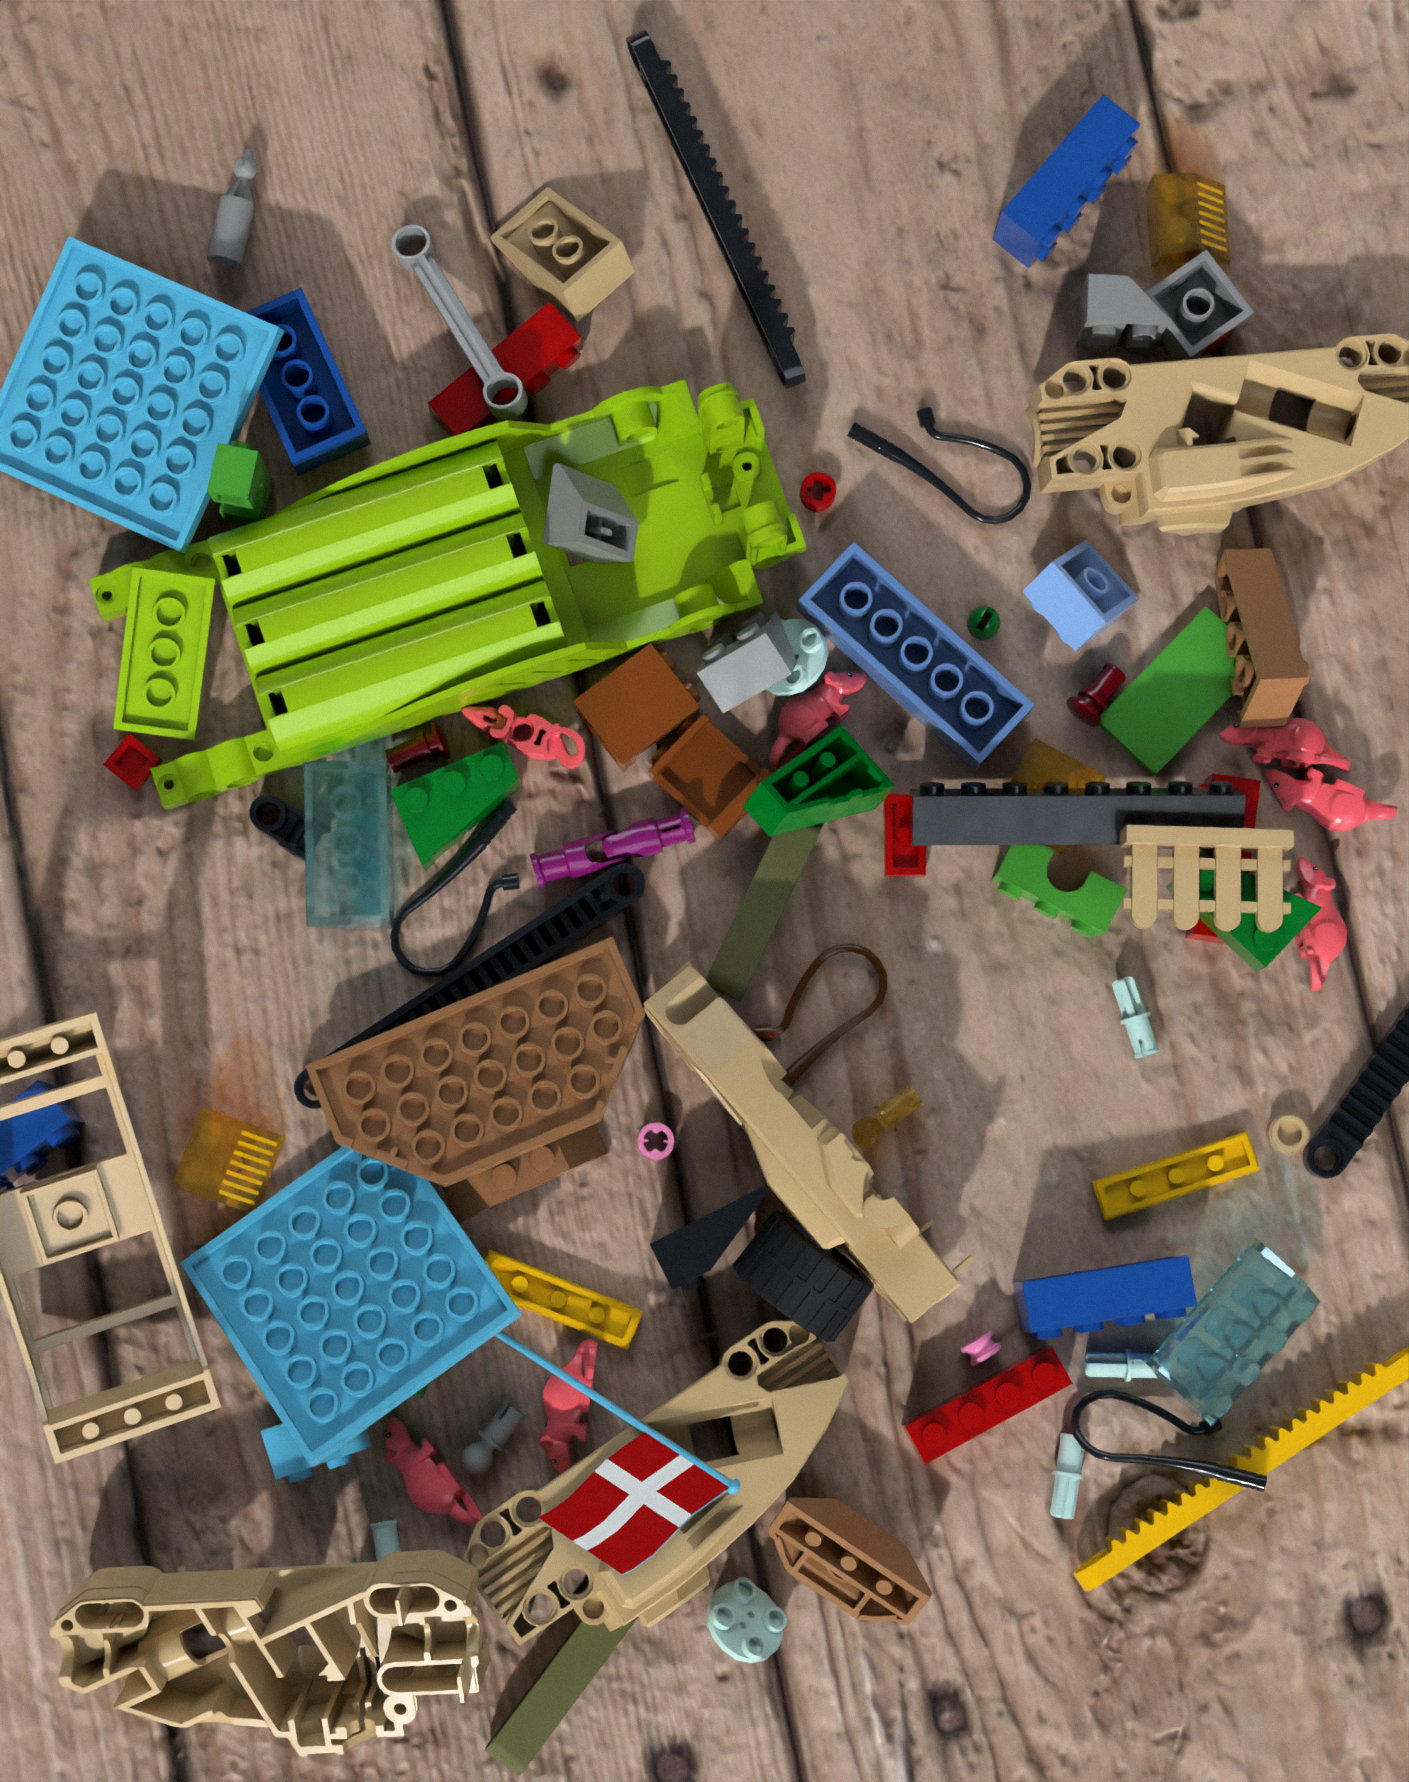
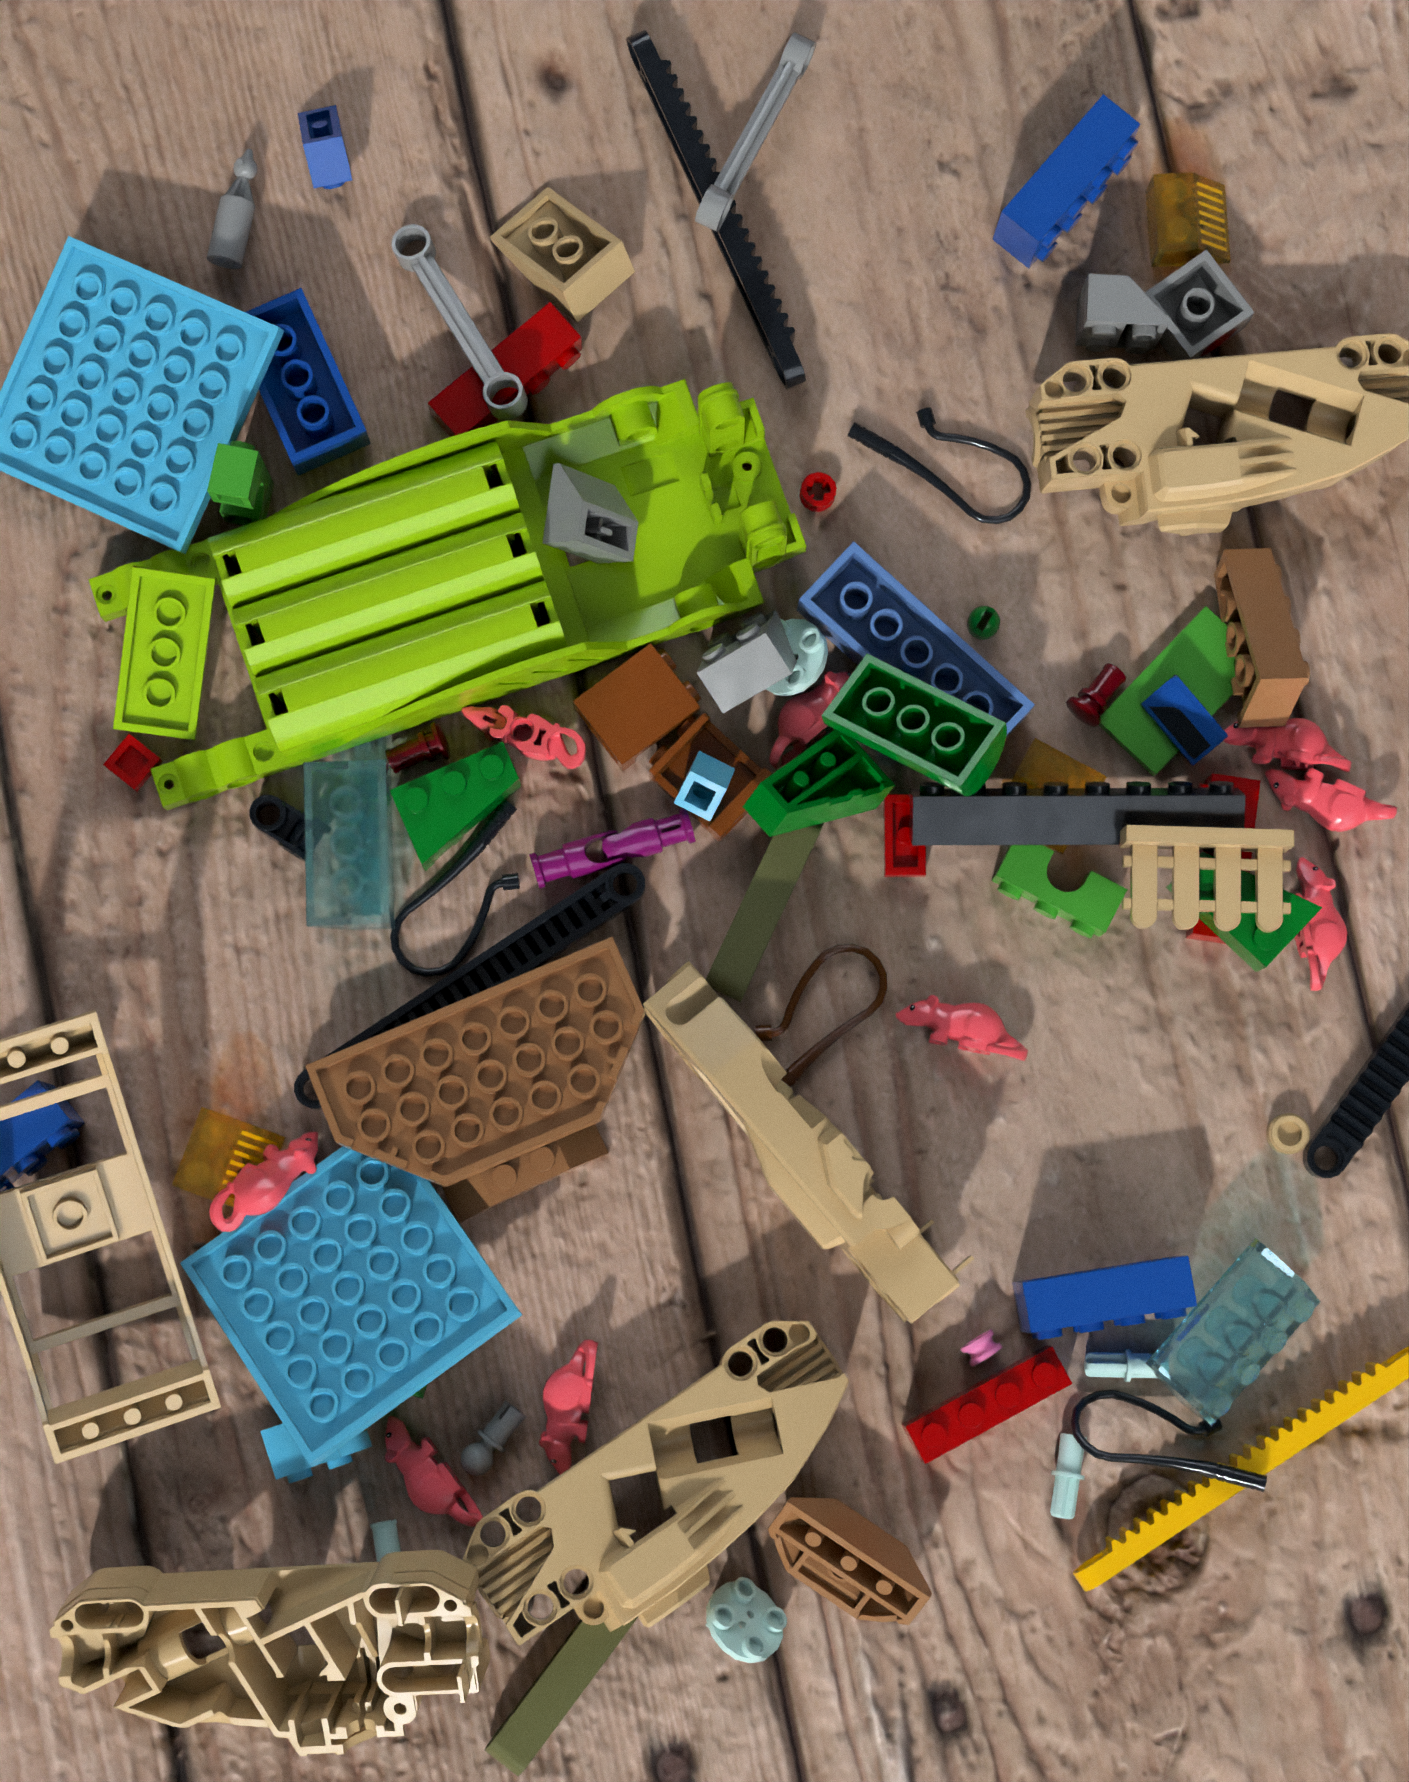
(265, 1185): none -> coral animal
(324, 147): none -> slope
(565, 1301): yellow tile -> none
(635, 1494): red flag -> none
(656, 1128): bright pink bush -> none
(699, 1245): black slope -> none
(704, 786): none -> medium azure brick
(720, 196): none -> light grey piece
(802, 1280): black tyre -> none
(869, 1131): clear yellow pin -> none
(918, 725): none -> green brick
(971, 1024): none -> coral animal
(1080, 595): light blue slope -> none
(1135, 1017): light aqua axle -> none
(1175, 1176): yellow tile -> none
(1184, 720): none -> blue slope

